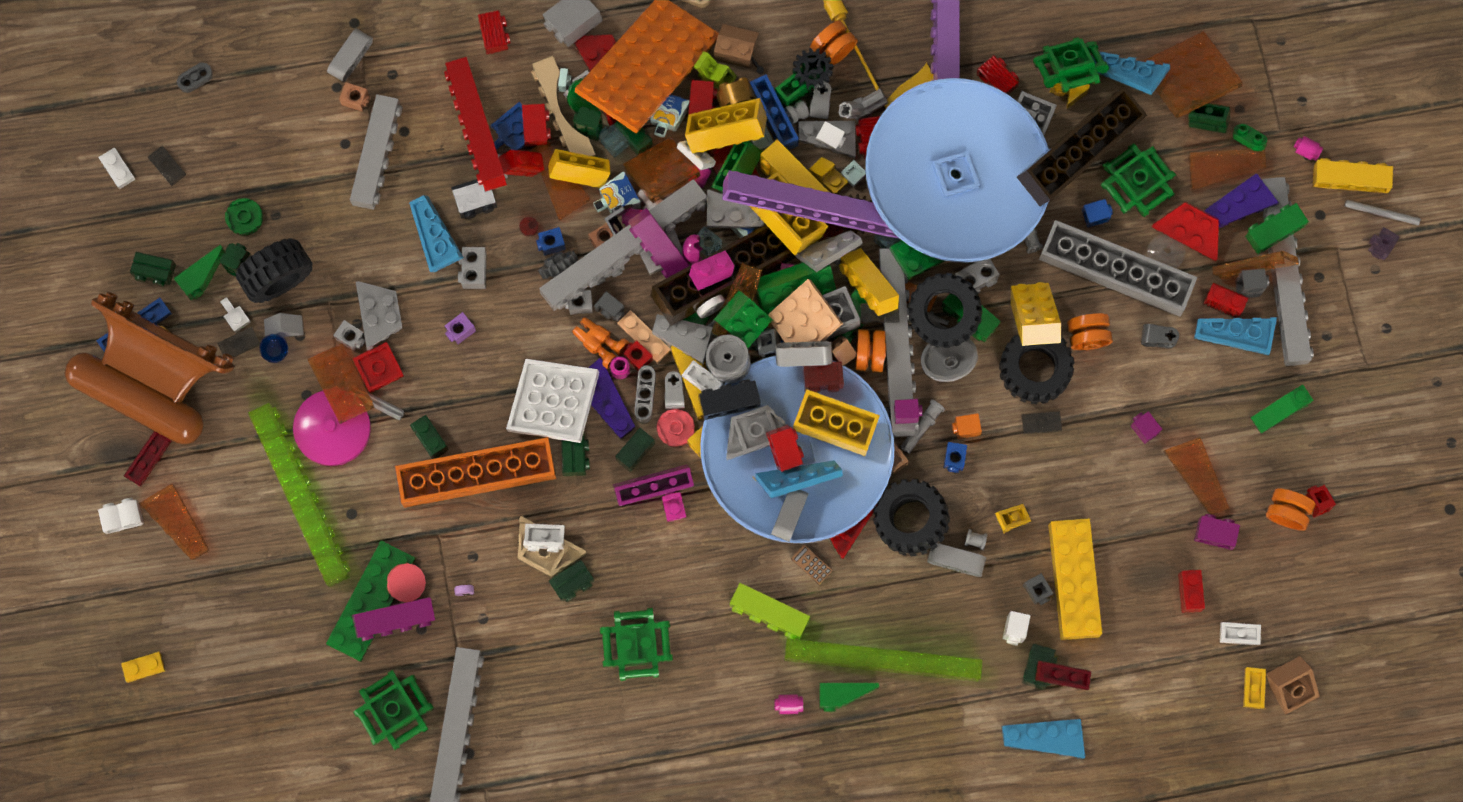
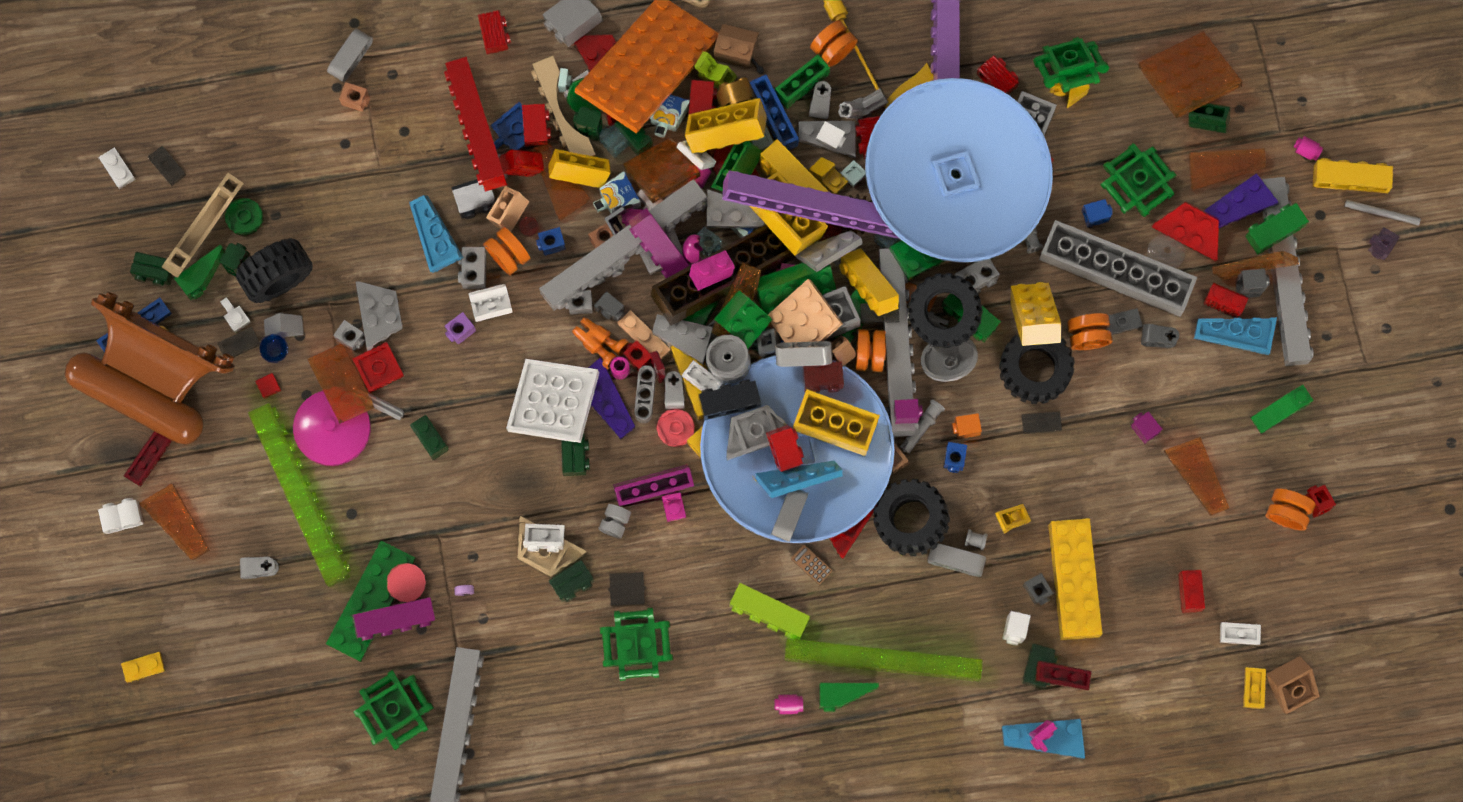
(194, 76): dark grey plate -> none
(202, 225): none -> tan arch
(255, 567): none -> light grey piece
(268, 385): none -> red tile
(375, 152): light grey brick -> none
(475, 472): orange brick -> none
(490, 302): none -> white bracket
(506, 251): none -> orange wheel
(507, 209): none -> light nougat brick
(557, 264): dark grey gear -> none
(614, 521): none -> light grey wheel
(627, 589): none -> clear smoke piece
(635, 449): clear green brick -> none
(658, 366): none -> dark red tile
(710, 306): white piece -> none
(797, 111): light grey wheel -> none
(813, 76): black gear -> none
(1042, 732): none -> dark pink bracket
(1081, 146): dark brown brick -> none
(1124, 321): none -> dark grey plate
(1136, 74): dark azure wing -> none
(1217, 532): magenta brick -> none
(1250, 137): green plate -> none

